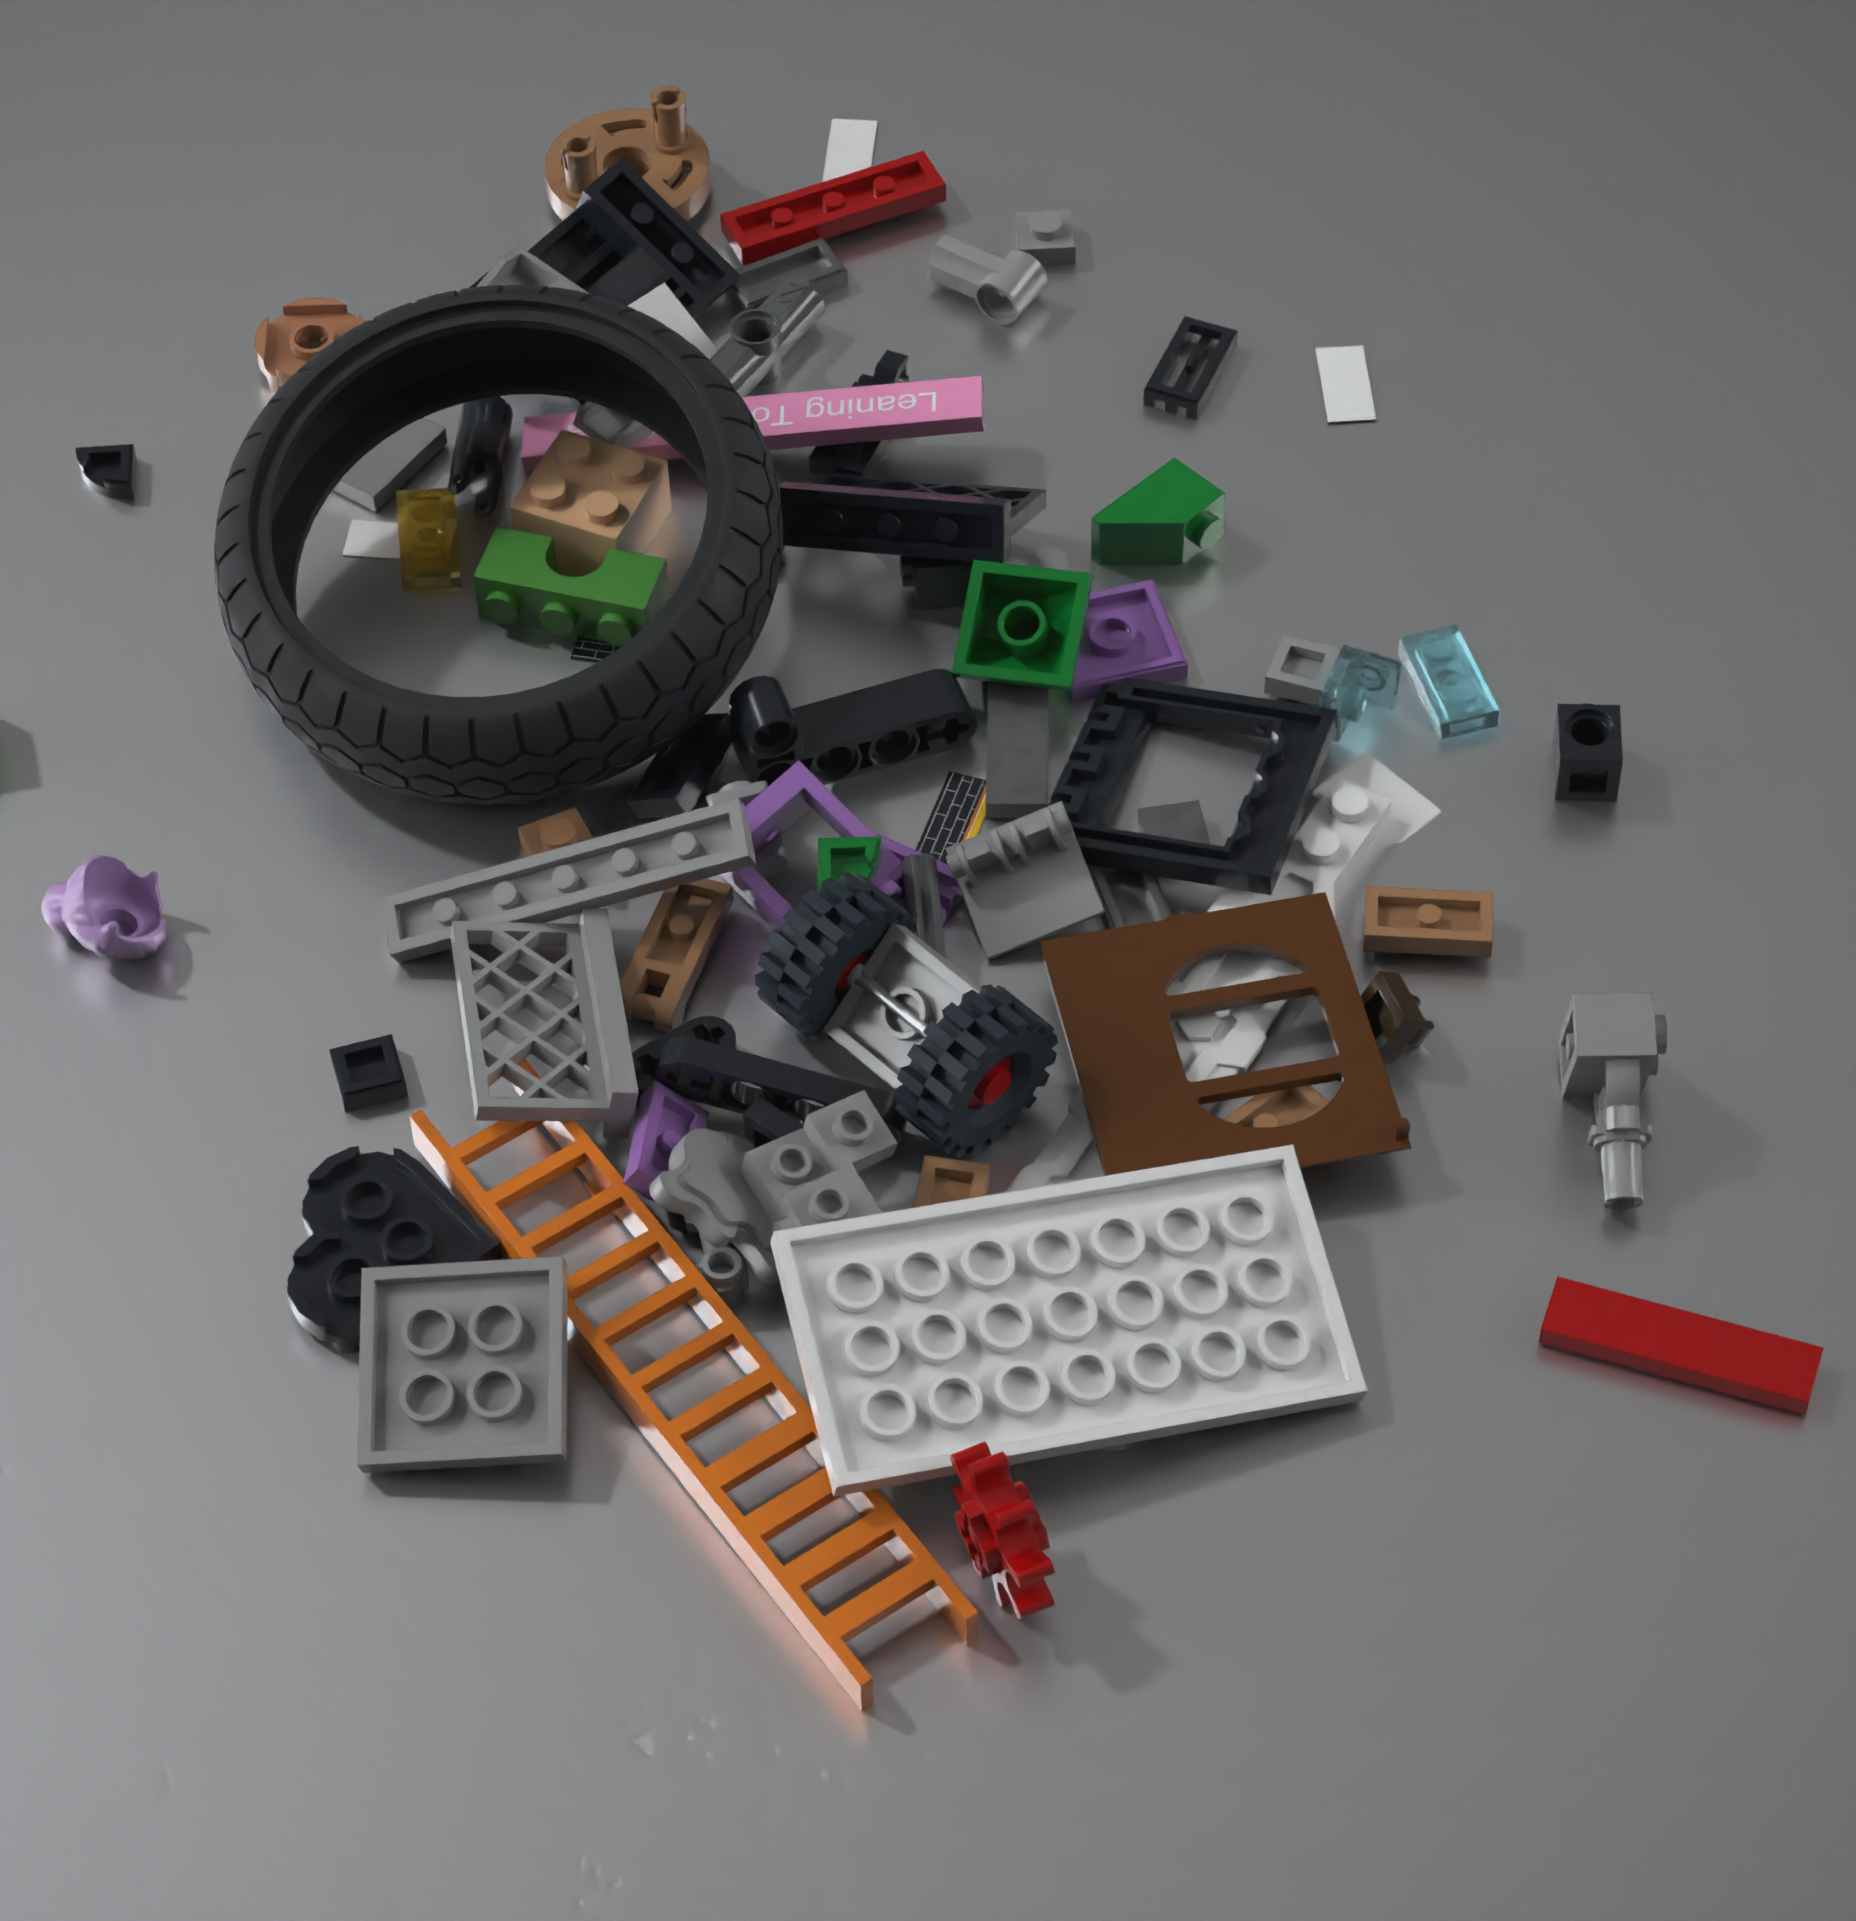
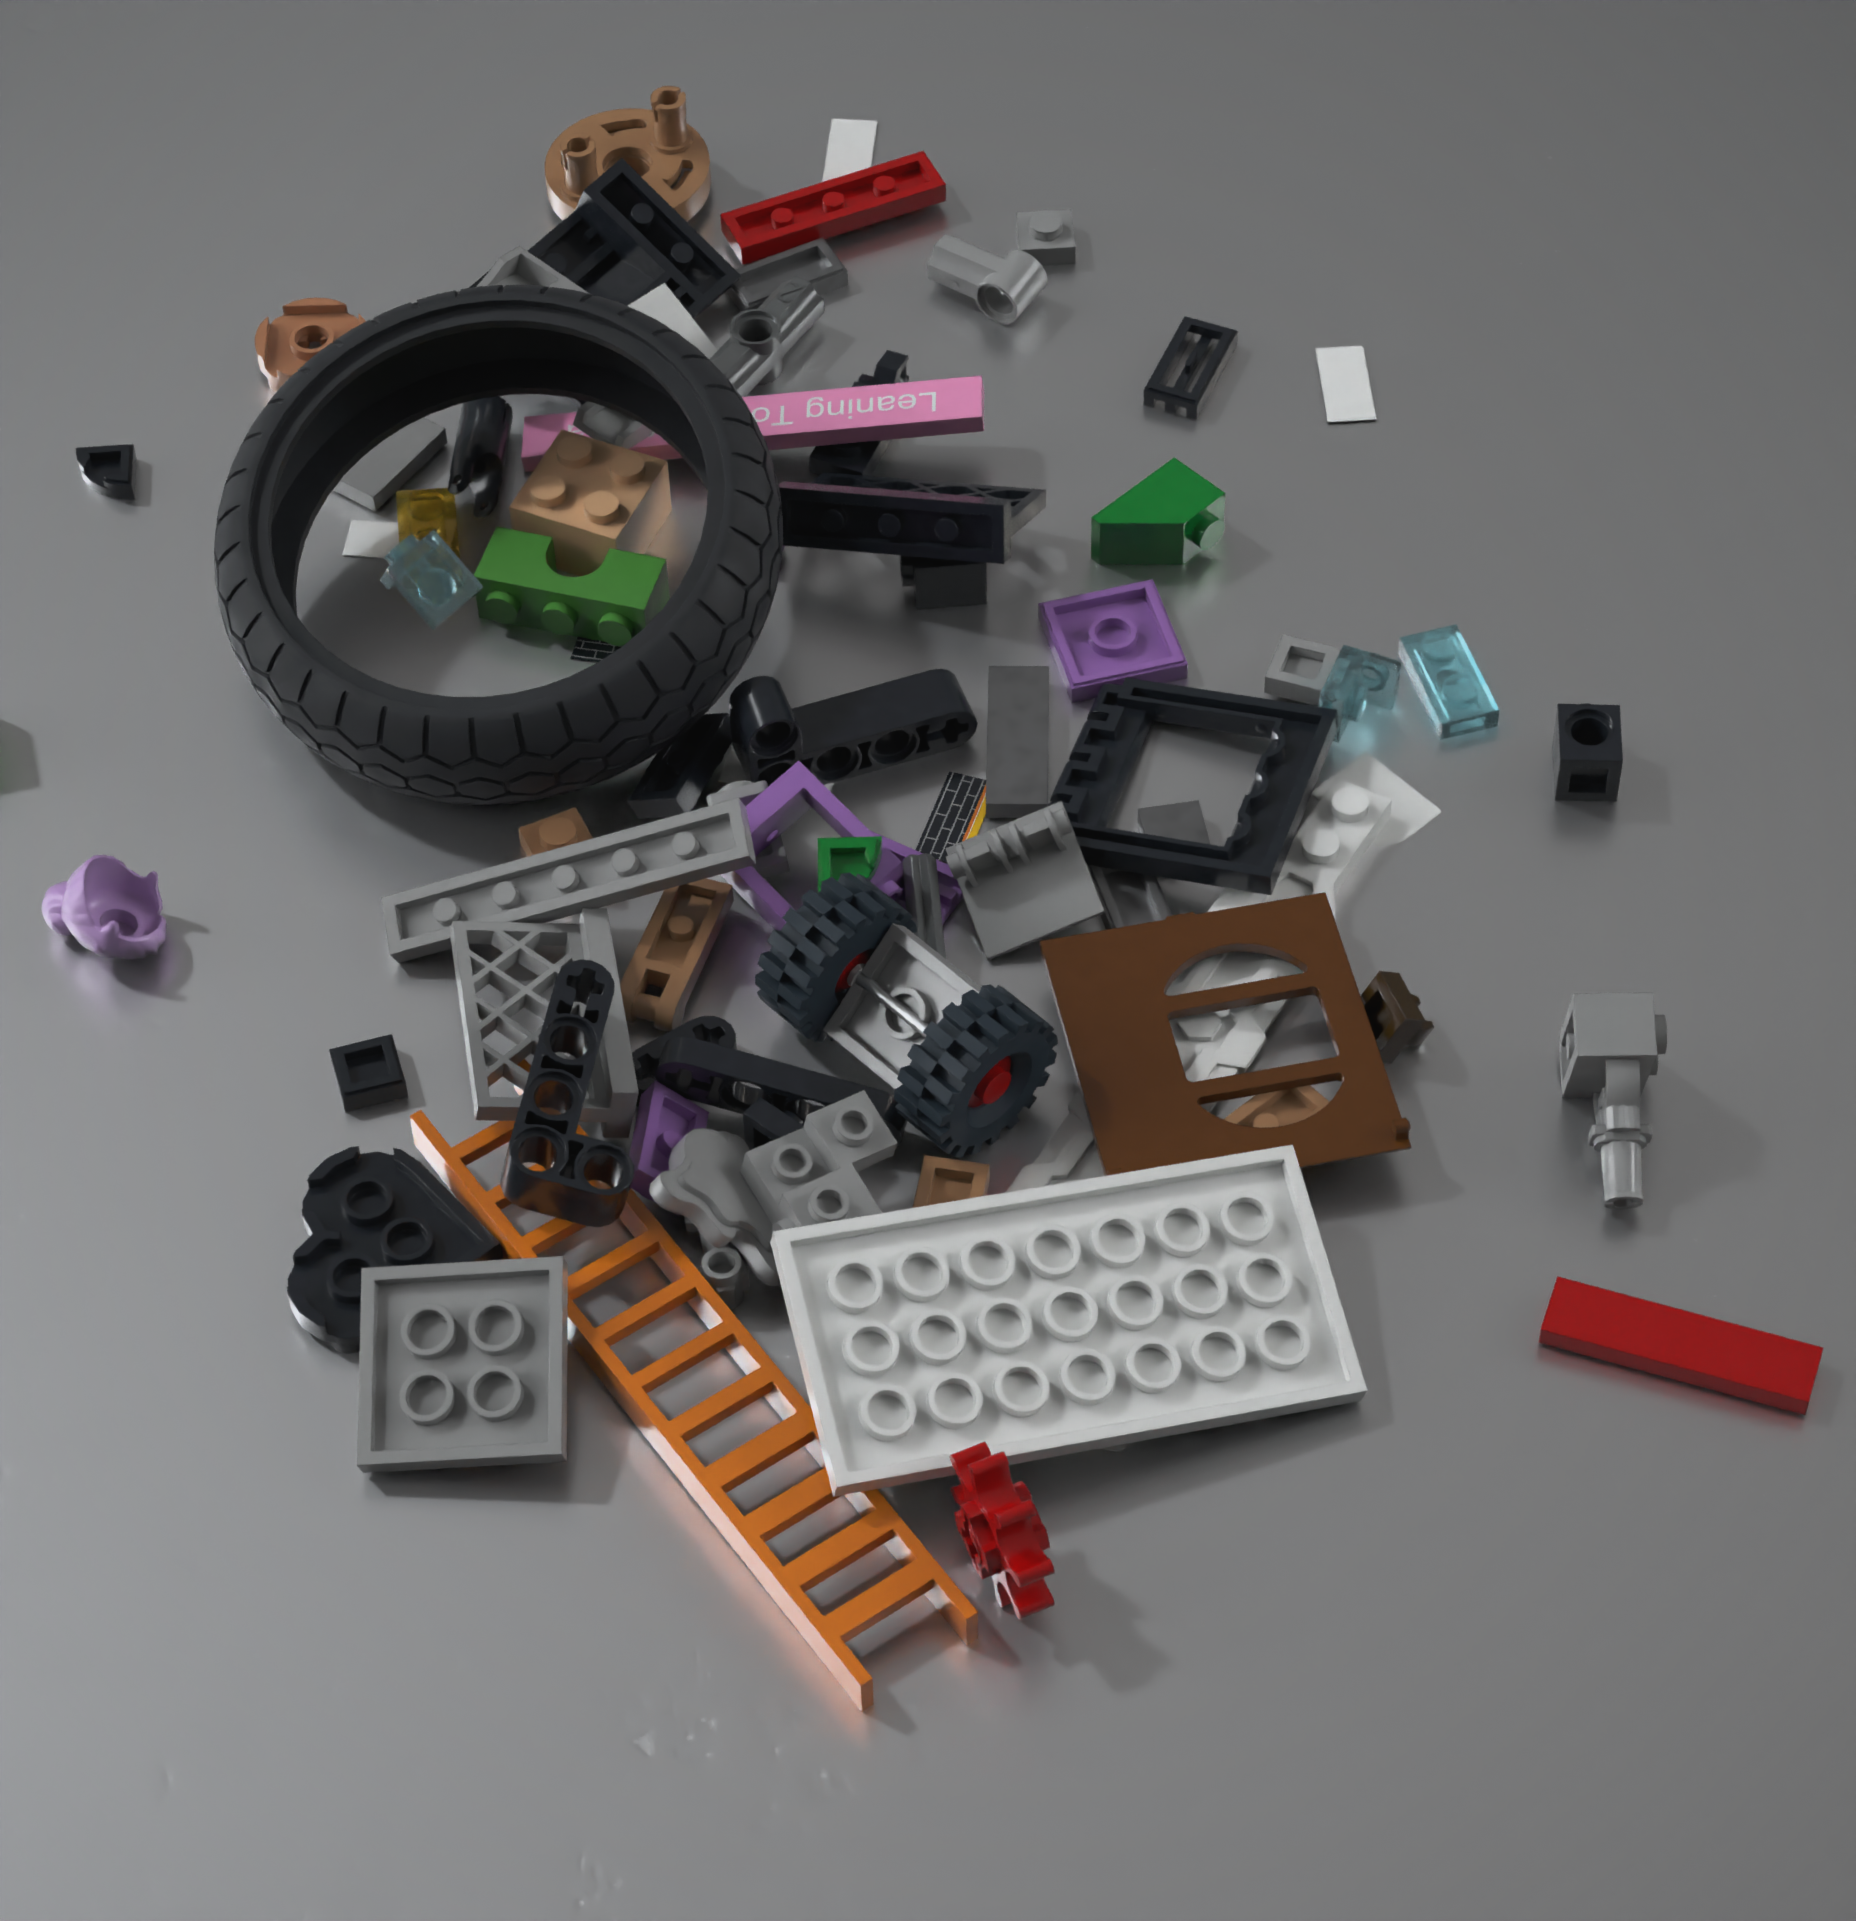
(430, 577): none -> clear light blue bracket
(563, 1085): none -> black beam
(1022, 625): green slope -> none
(1428, 921): medium nougat plate -> none

